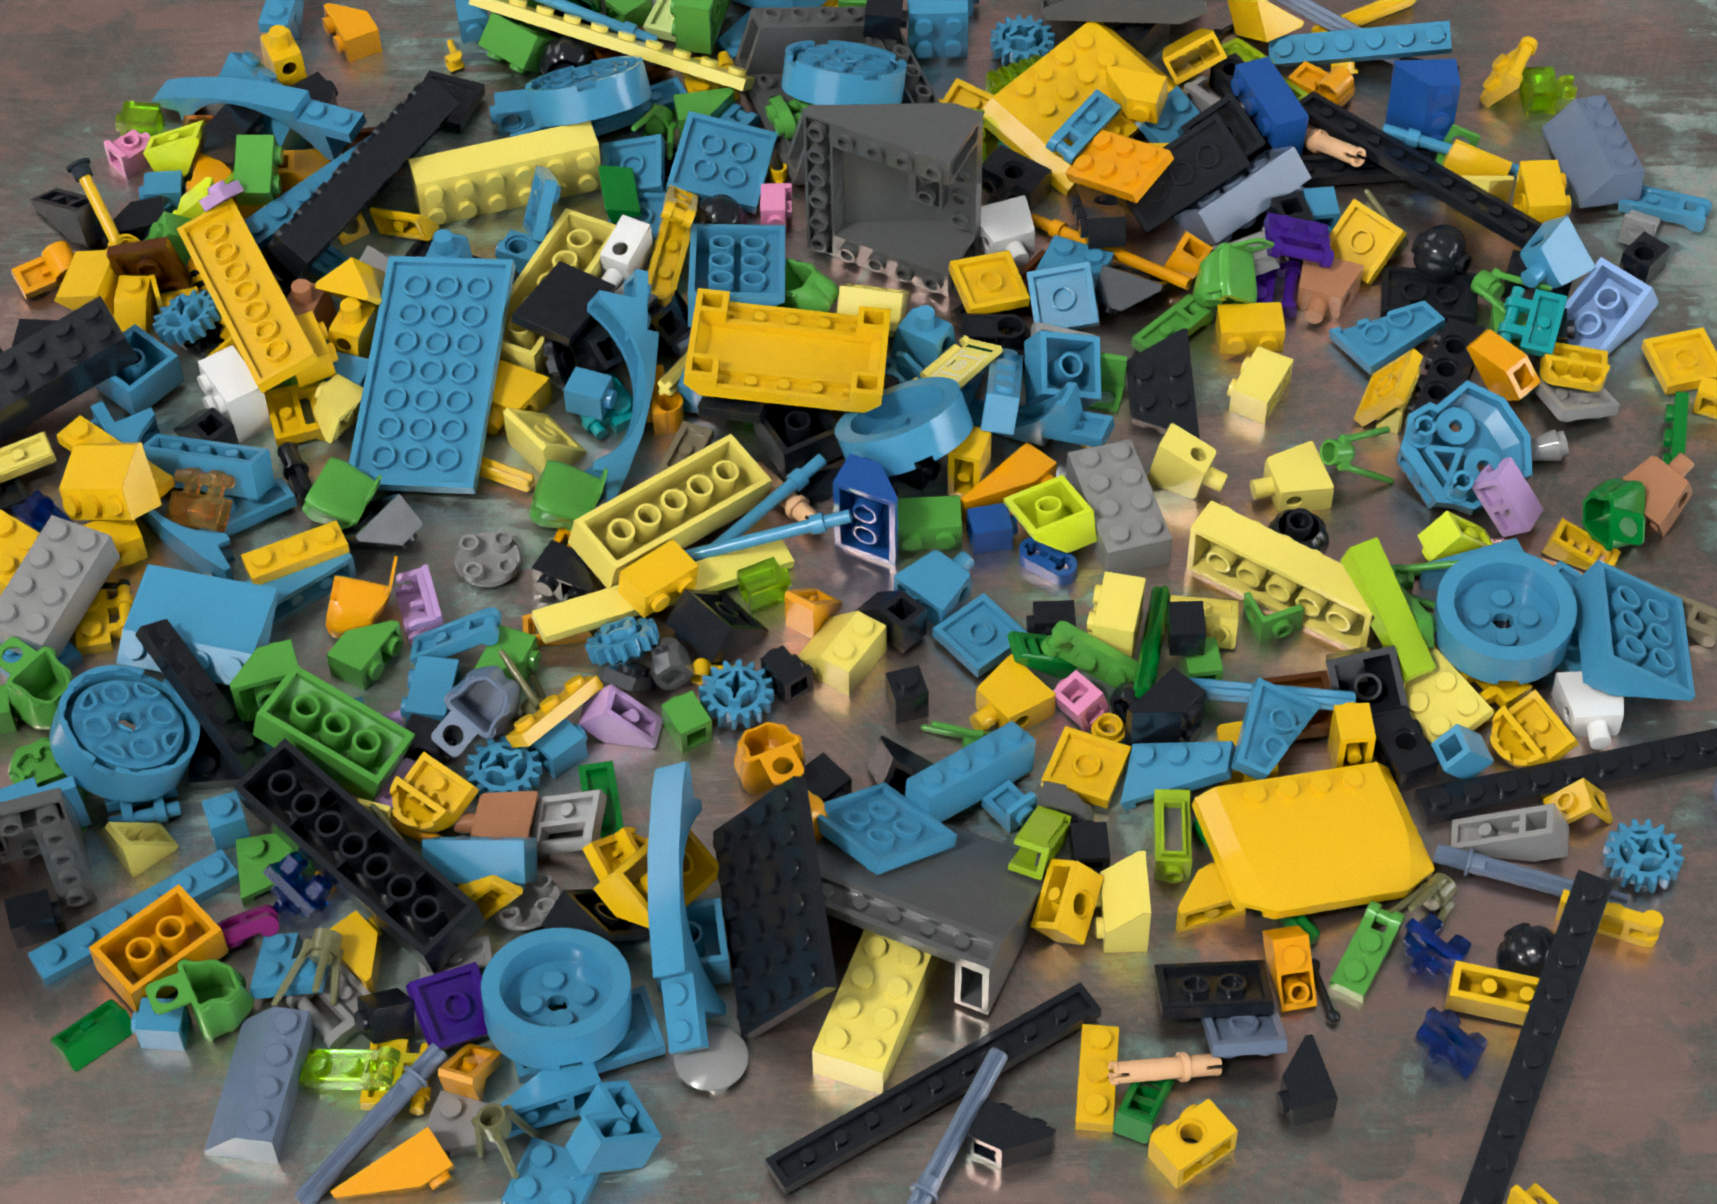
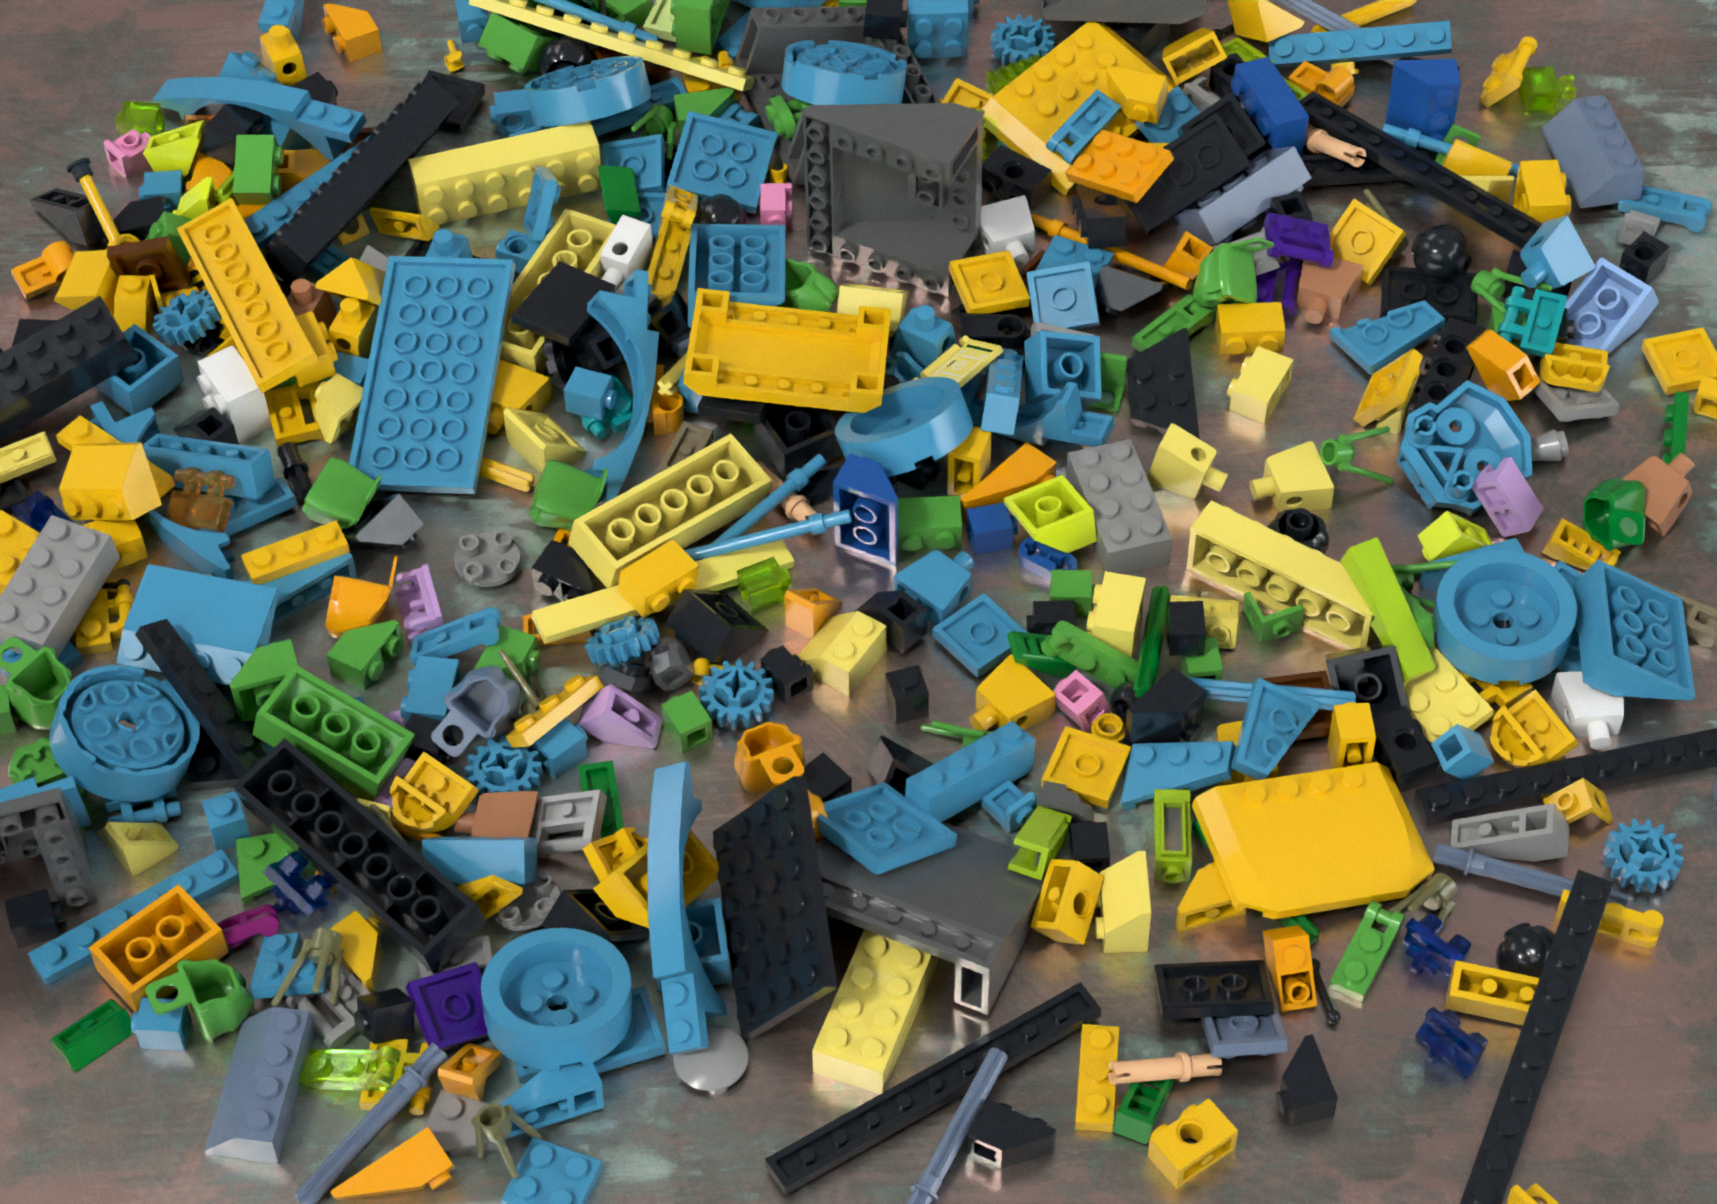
(220, 193): lavender plate -> none
(613, 1131): dark azure brick -> none
(1074, 586): none -> bright green brick
(1323, 205): dark azure brick -> none

